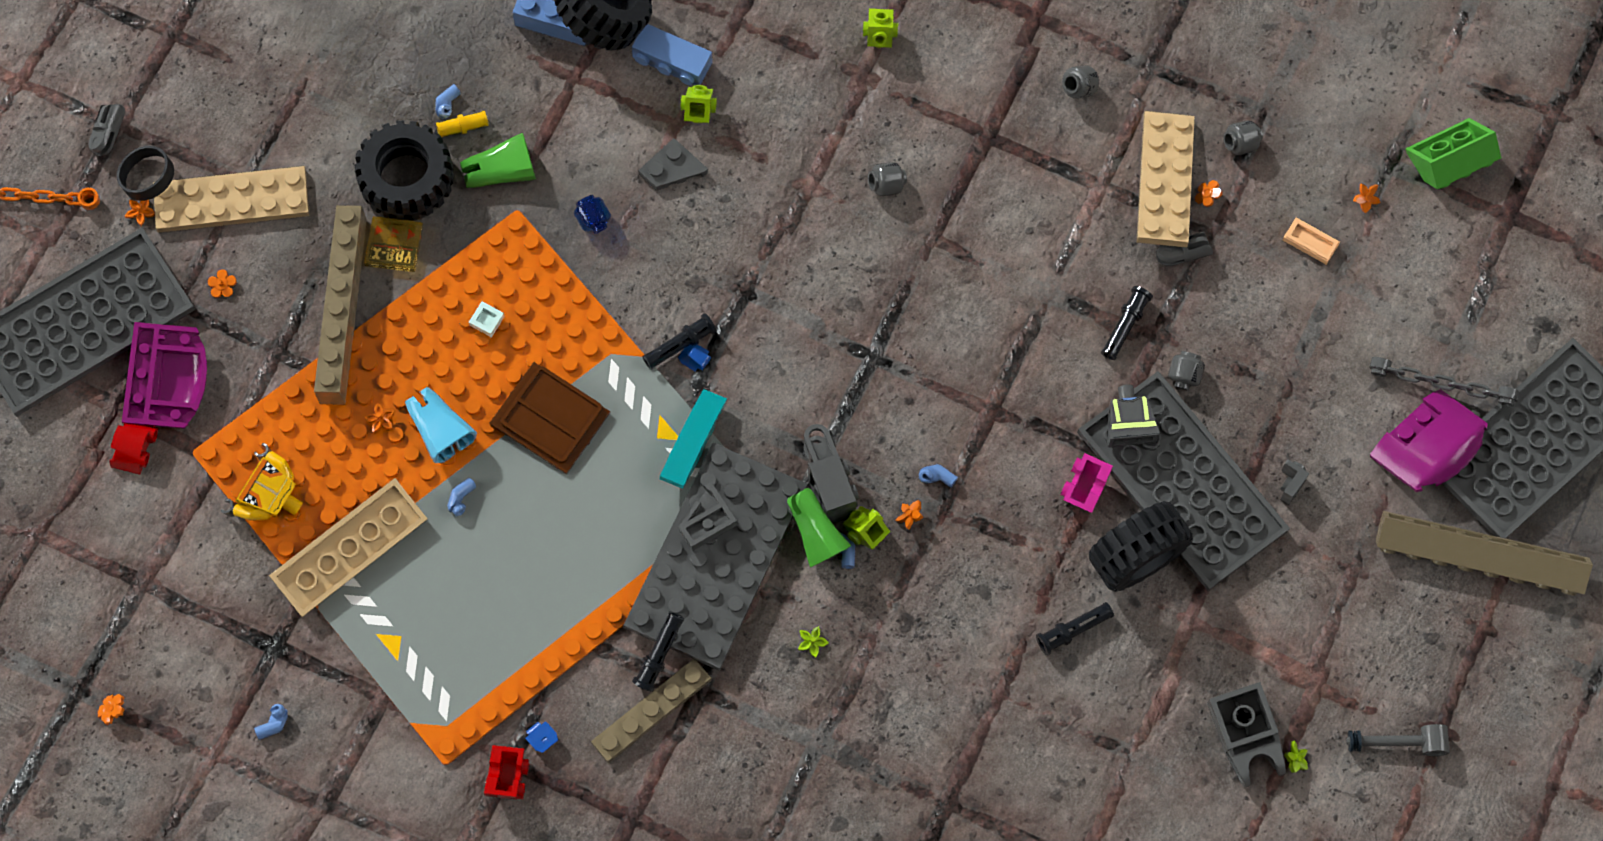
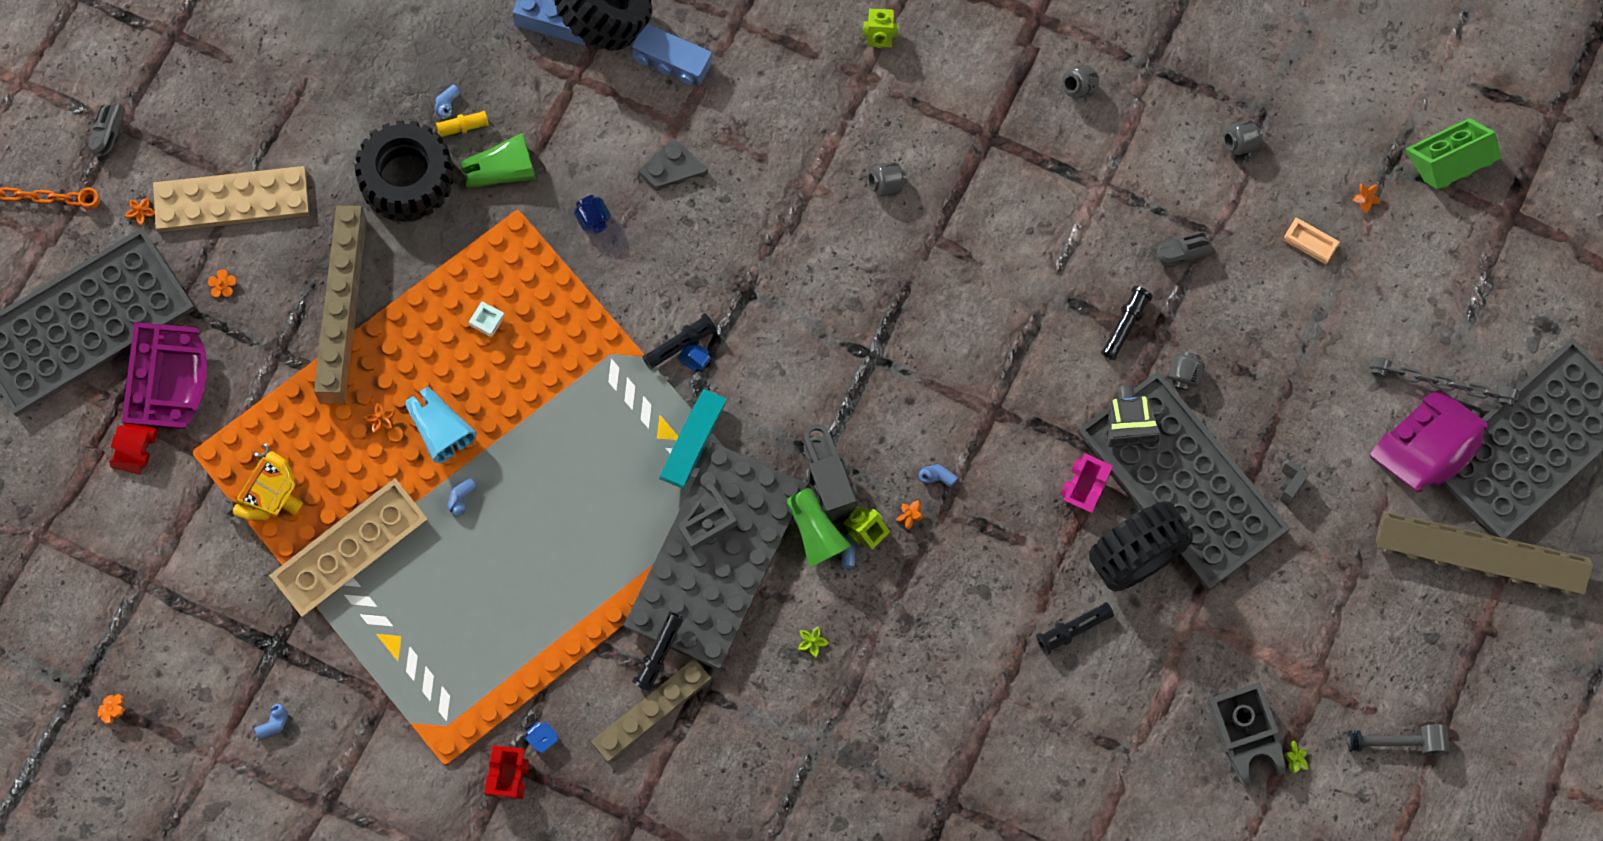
(156, 188): black tyre -> none
(393, 244): clear yellow tile -> none
(550, 417): reddish brown piece -> none
(698, 104): lime brick -> none
(1165, 179): tan plate -> none
(1208, 193): orange plant -> none

